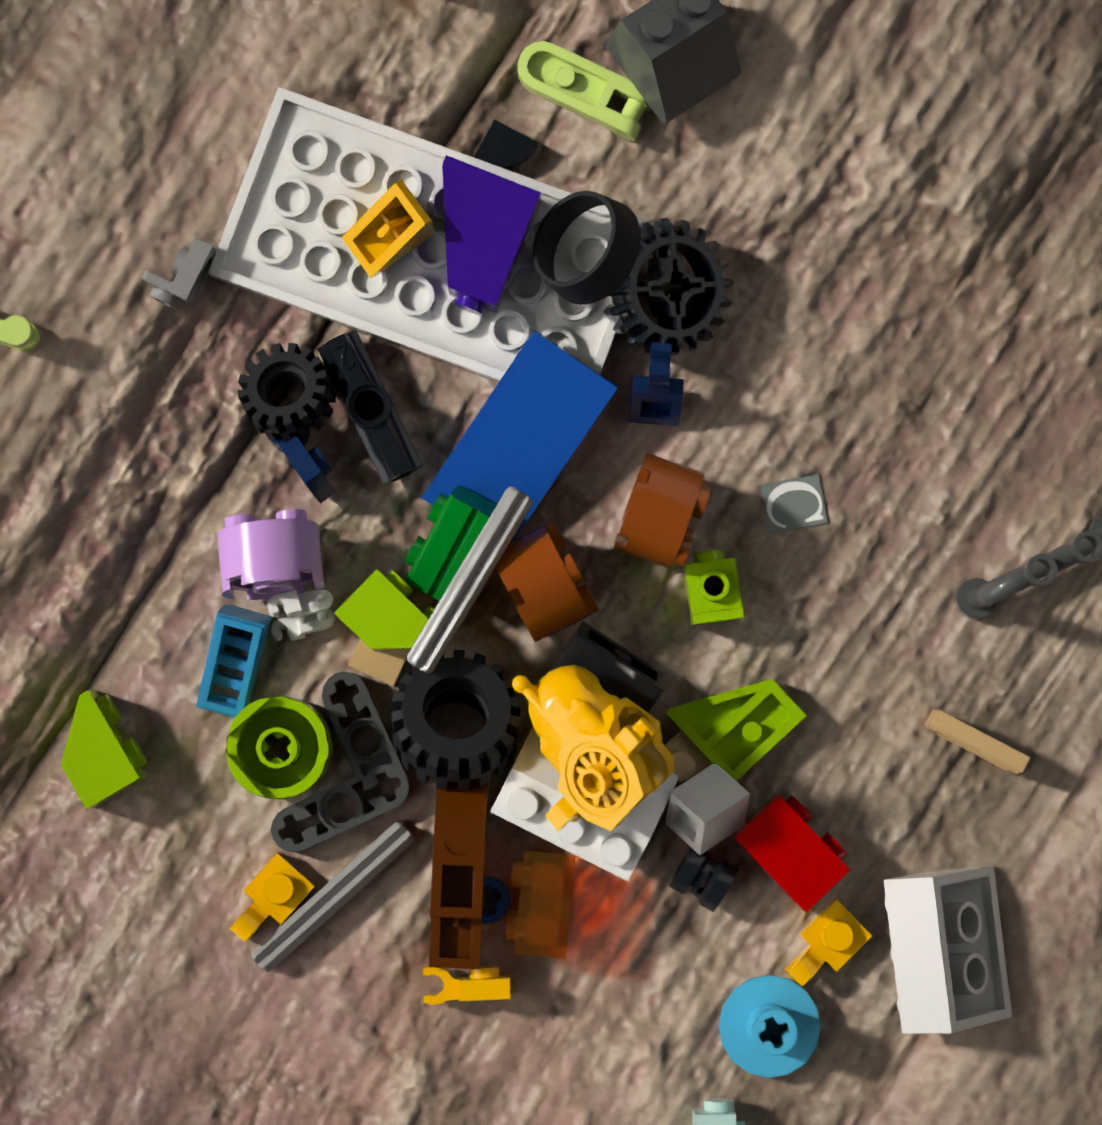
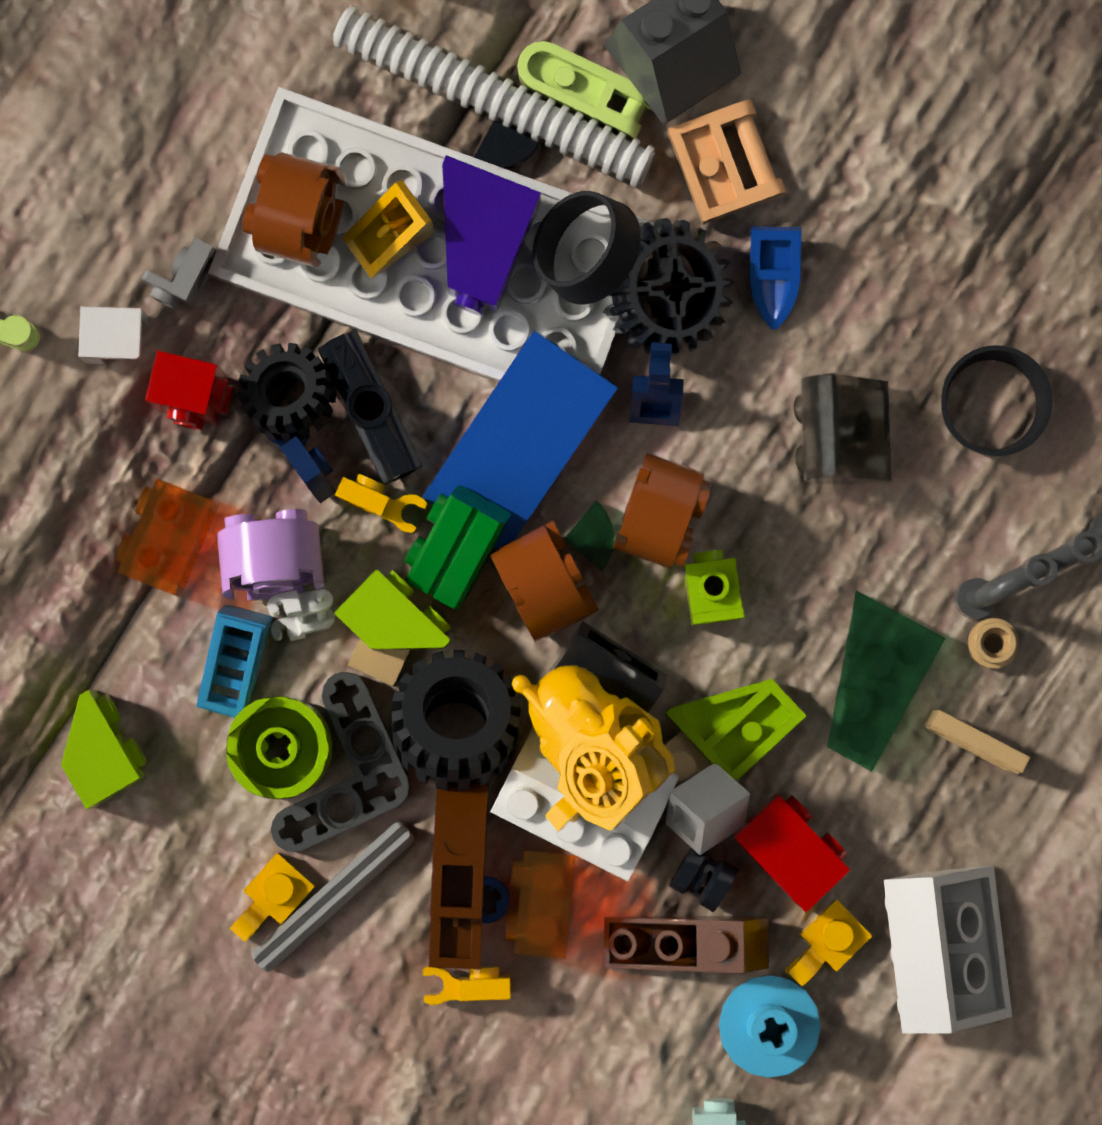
(110, 333): none -> white panel
(166, 537): none -> clear orange brick
(189, 390): none -> red brick
(295, 208): none -> dark orange brick
(369, 496): none -> yellow plate
(469, 579): light grey axle -> none
(493, 96): none -> white piece
(593, 536): none -> clear green tile
(687, 943): none -> reddish brown slope
(710, 165): none -> light nougat plate
(775, 271): none -> blue plate
(793, 503): light grey sticker -> none
(843, 430): none -> clear smoke brick
(878, 679): none -> clear green wing
(1009, 643): none -> tan plate
(1032, 372): none -> black tyre

